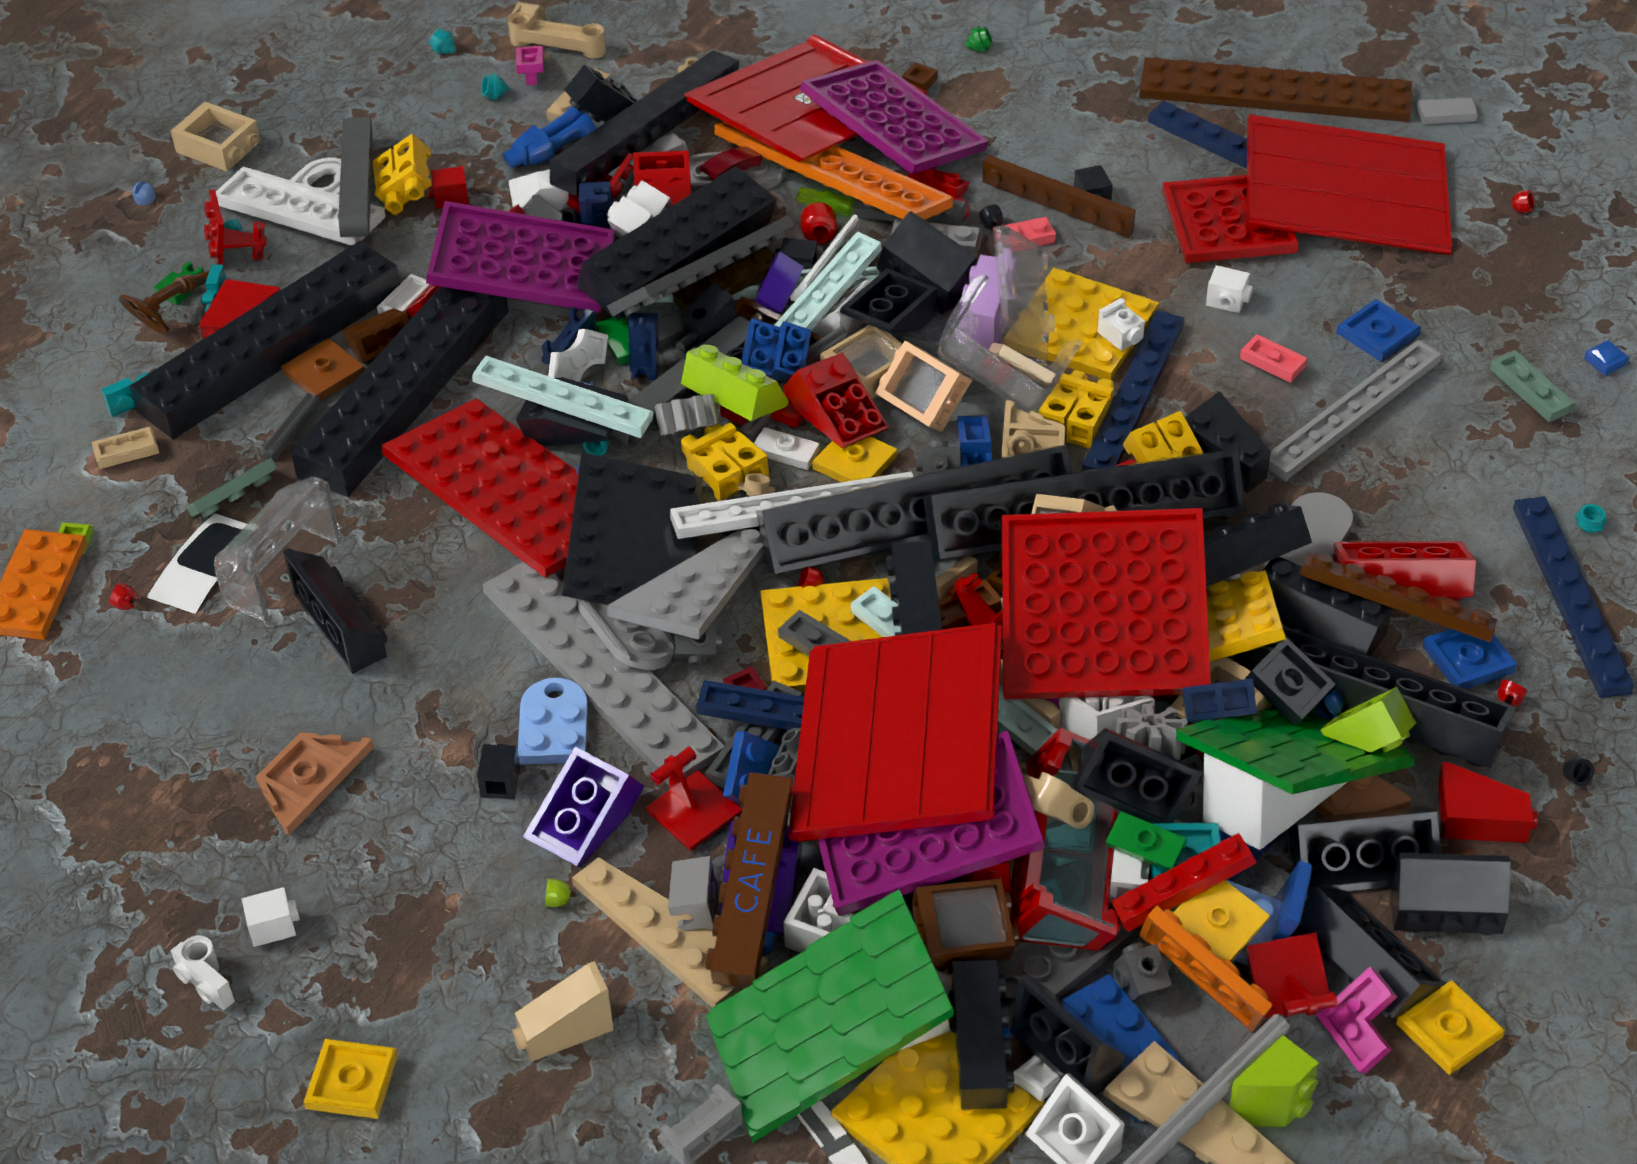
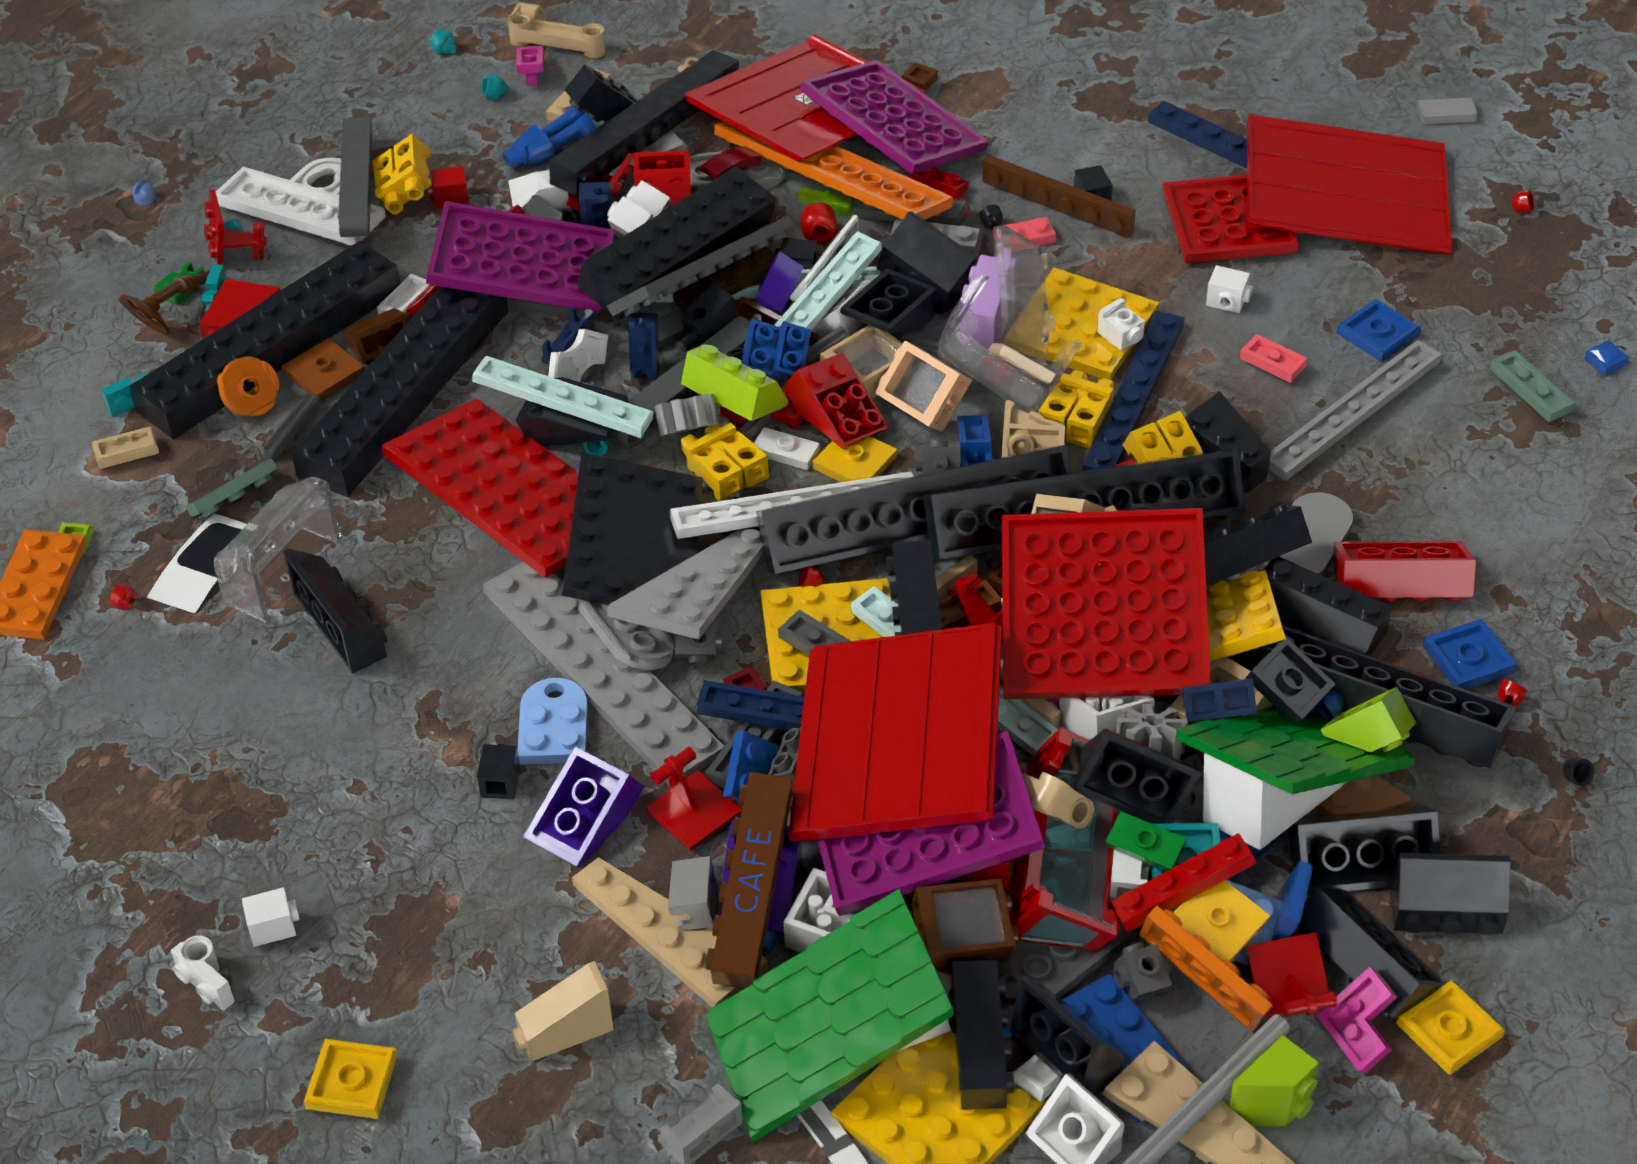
(215, 136): tan window -> none
(232, 382): none -> orange plate
(307, 774): nougat wing -> none
(556, 893): lime hinge -> none
(617, 338): green tile -> none
(756, 484): tan plate -> none
(979, 39): green plate -> none
(1276, 89): reddish brown plate -> none
(1409, 600): reddish brown plate -> none
(1482, 807): red slope -> none
(1573, 598): dark blue plate -> none
(1591, 518): teal plate -> none

